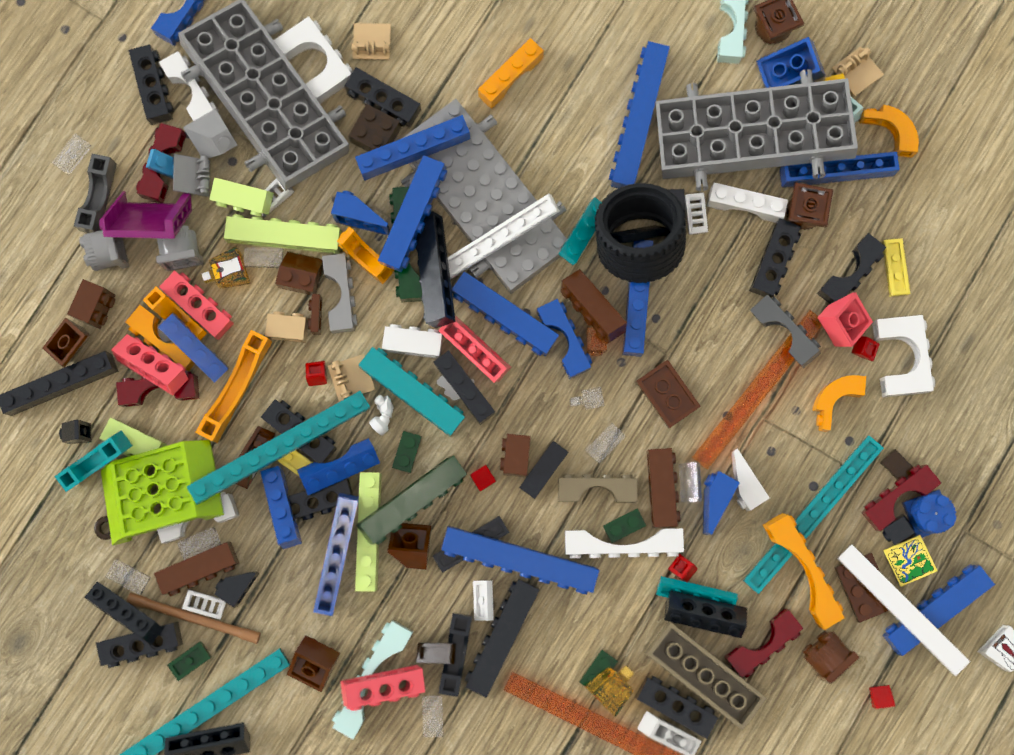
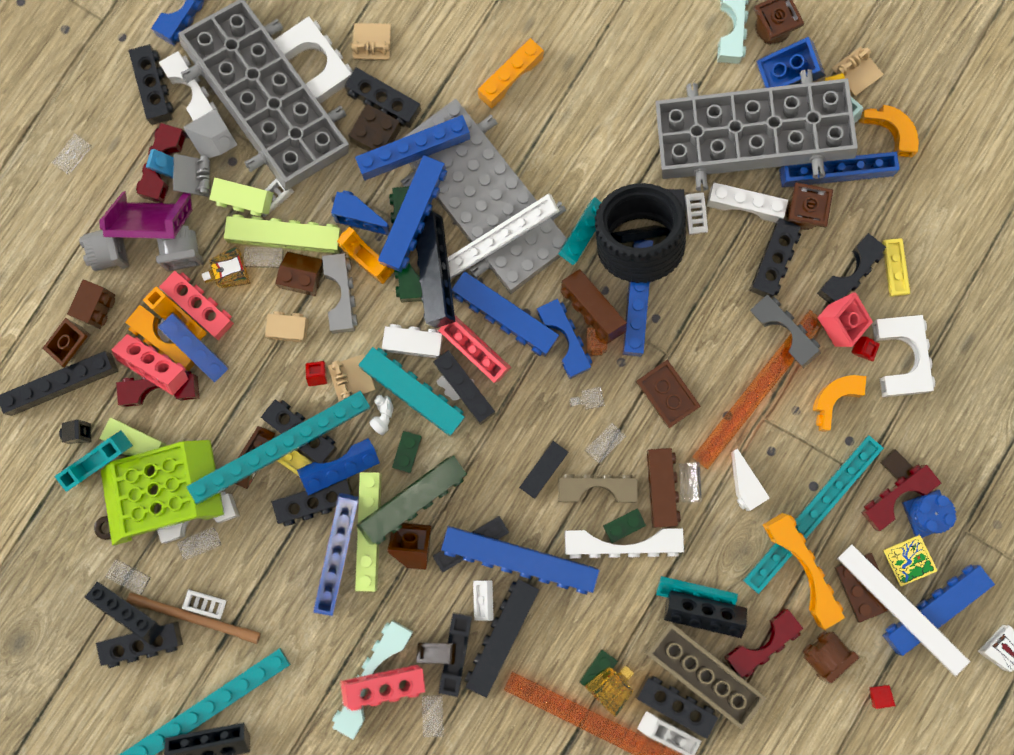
(101, 175): dark grey arch -> none
(189, 661): dark green plate -> none
(196, 568): reddish brown brick -> none
(222, 410): light orange arch -> none
(235, 587): black slope -> none
(280, 509): blue arch -> none
(313, 663): reddish brown slope -> none
(315, 321): reddish brown plate -> none
(483, 478): red slope -> none
(516, 455): reddish brown brick -> none
(640, 114): blue brick -> none
(683, 568): red slope -> none
(717, 496): blue slope -> none
(898, 530): black brick -> none

